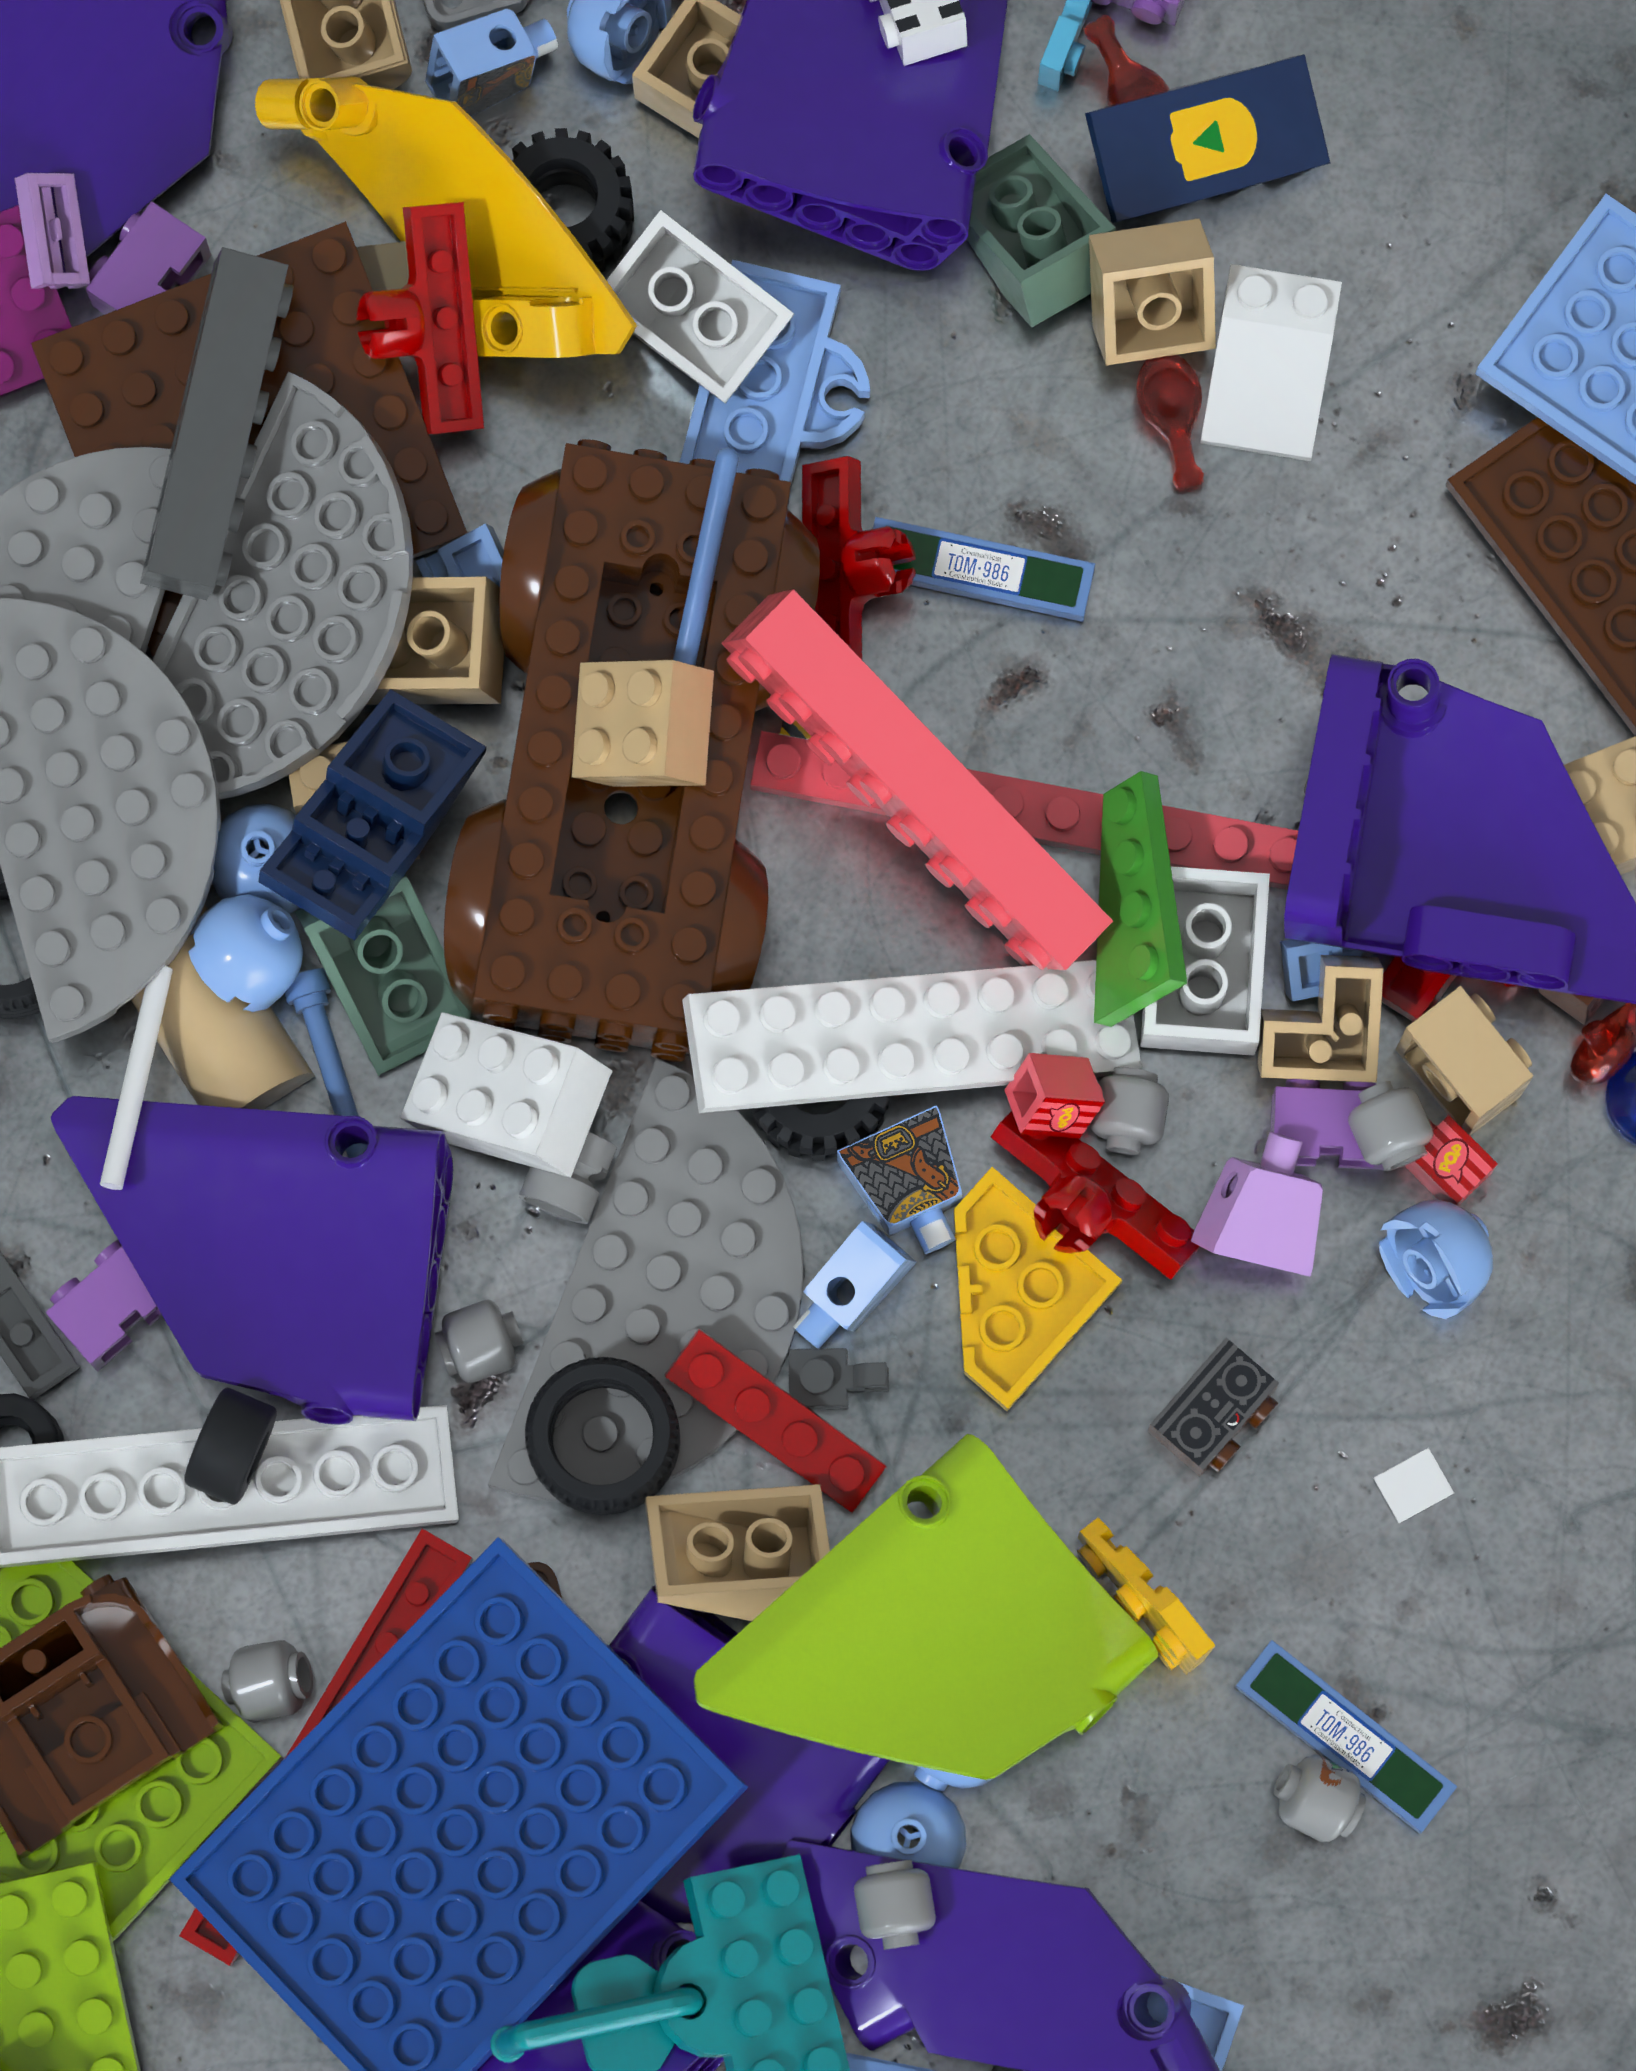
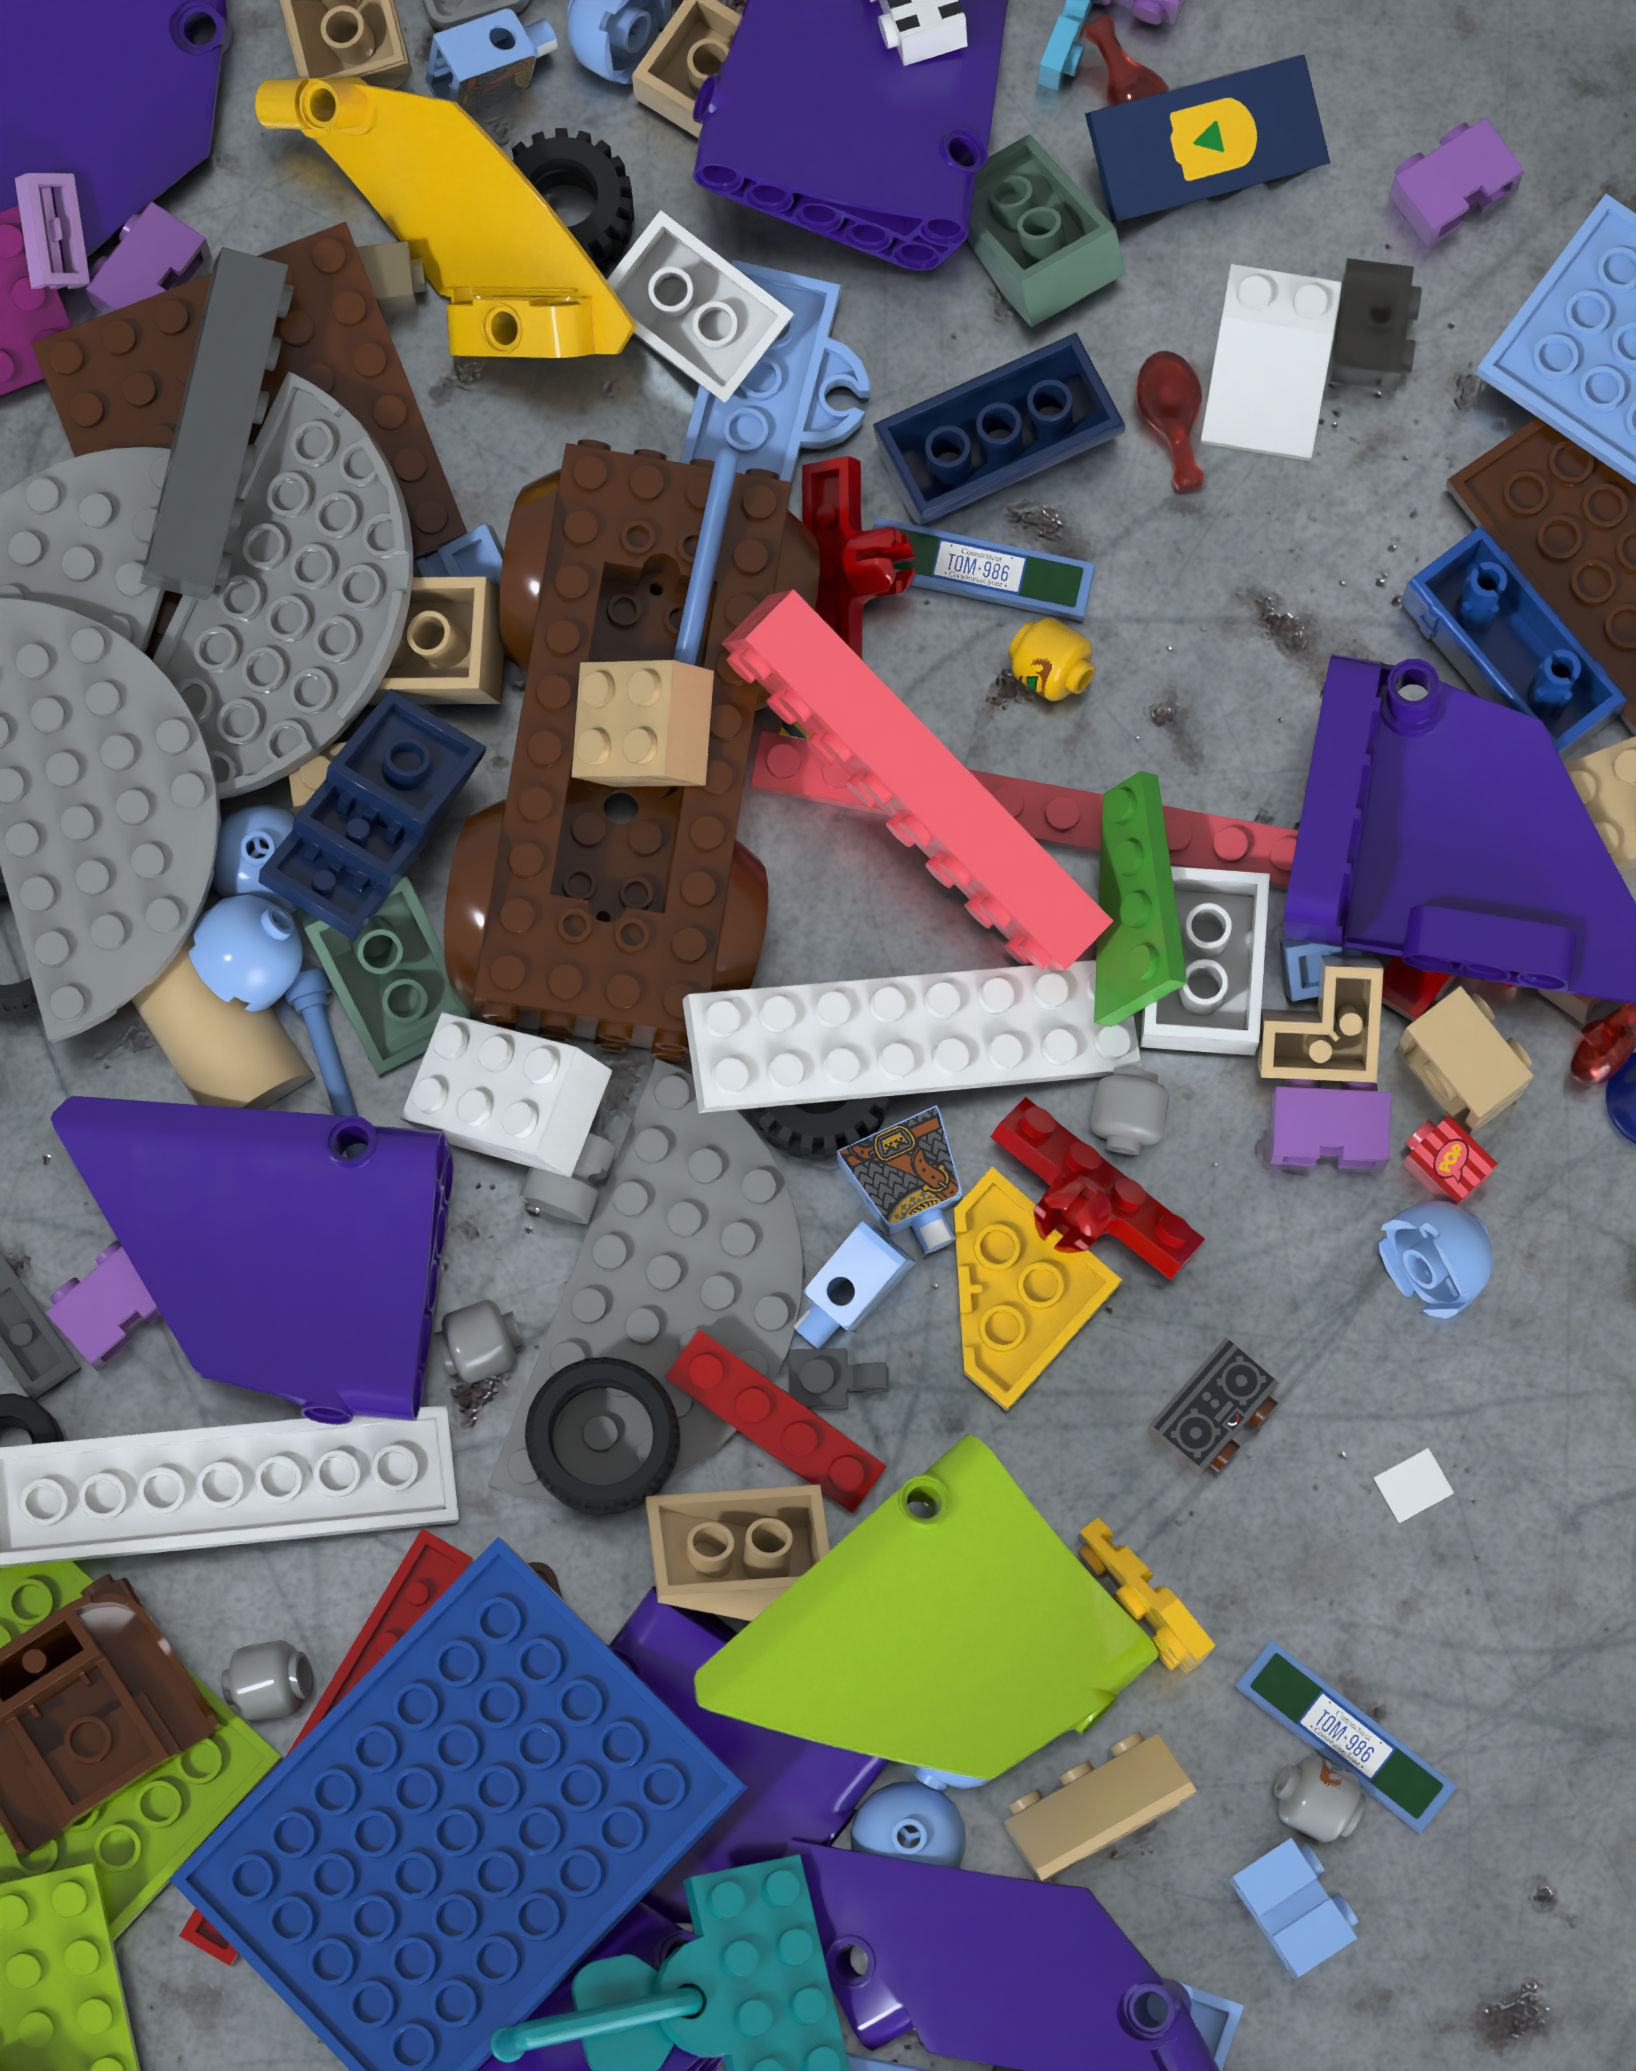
(135, 1080): white bar -> none
(230, 1445): black tyre -> none
(432, 318): red plate -> none
(894, 1903): light grey head -> none
(997, 429): none -> dark blue brick
(1051, 659): none -> yellow head
(1054, 1095): coral brick -> none
(1097, 1805): none -> tan slope
(1152, 291): tan brick -> none
(1264, 1210): lavender torso -> none
(1294, 1907): none -> light blue brick
(1373, 324): none -> clear smoke brick
(1390, 1126): light grey head -> none
(1464, 171): none -> medium lavender brick
(1511, 641): none -> blue piece

